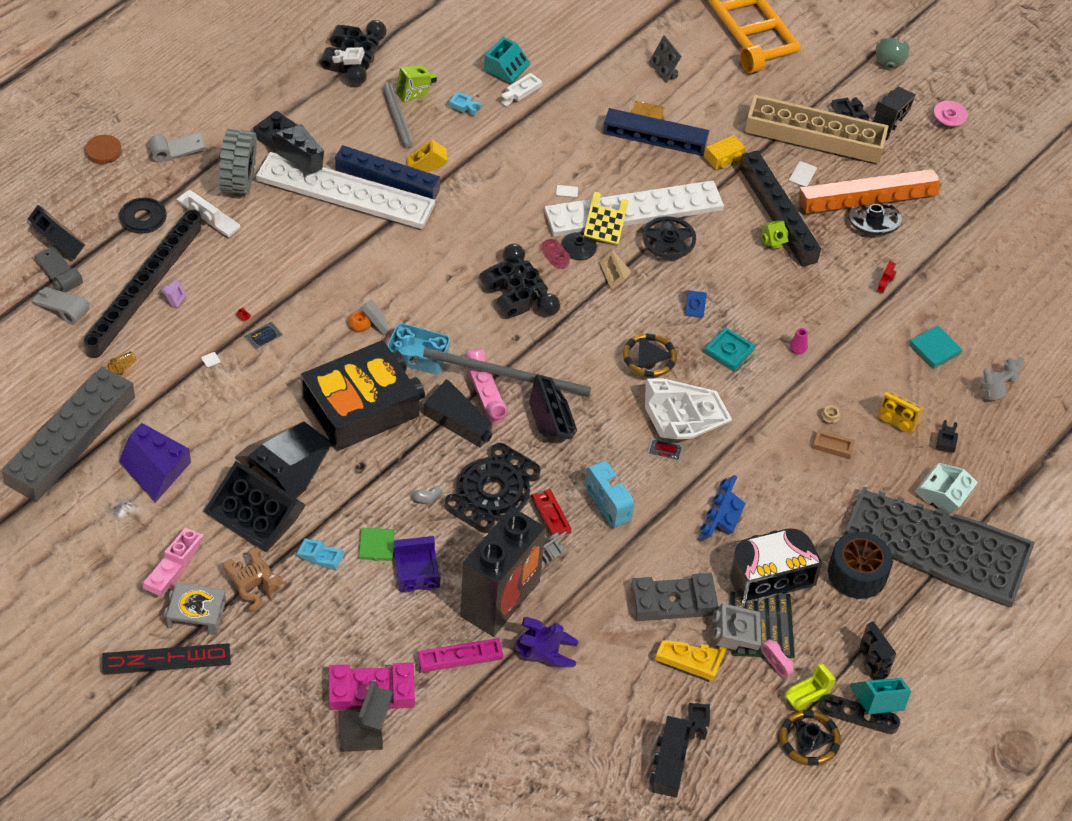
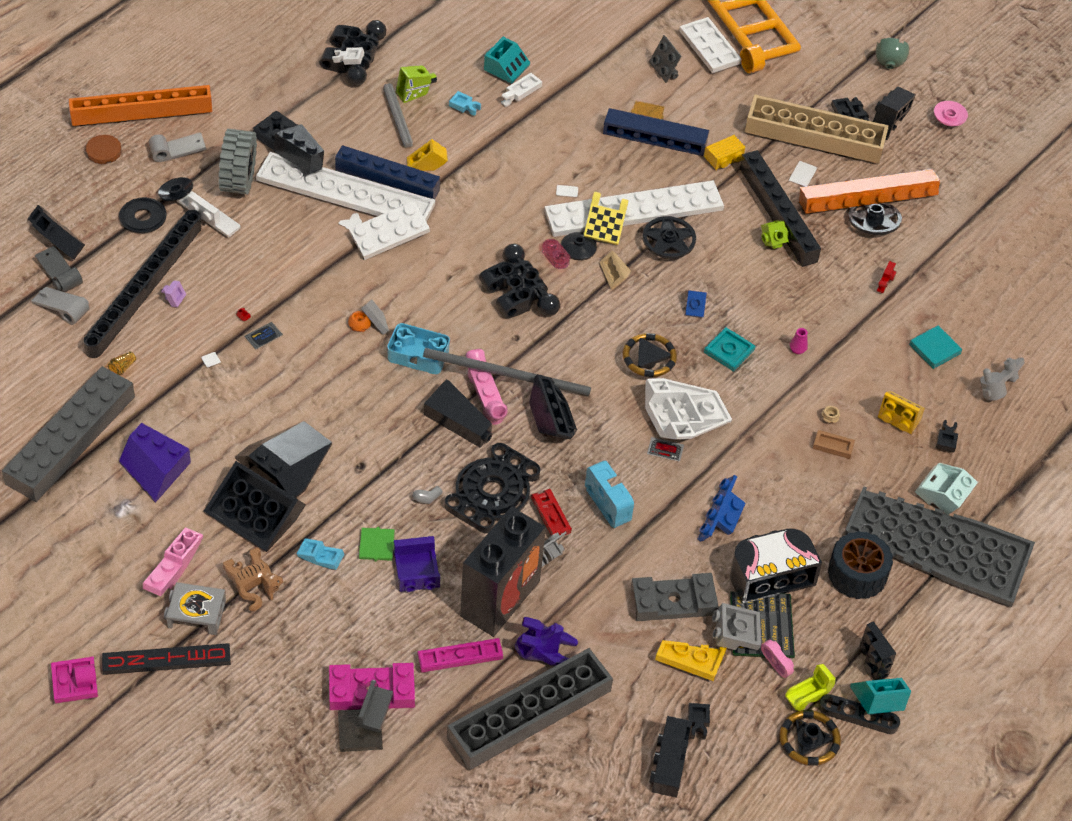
(74, 679): none -> dark pink plate
(140, 105): none -> orange brick
(175, 189): none -> black dish
(354, 220): none -> white sticker
(361, 394): black brick -> none
(389, 230): none -> white plate
(529, 708): none -> dark grey brick
(710, 45): none -> white plate

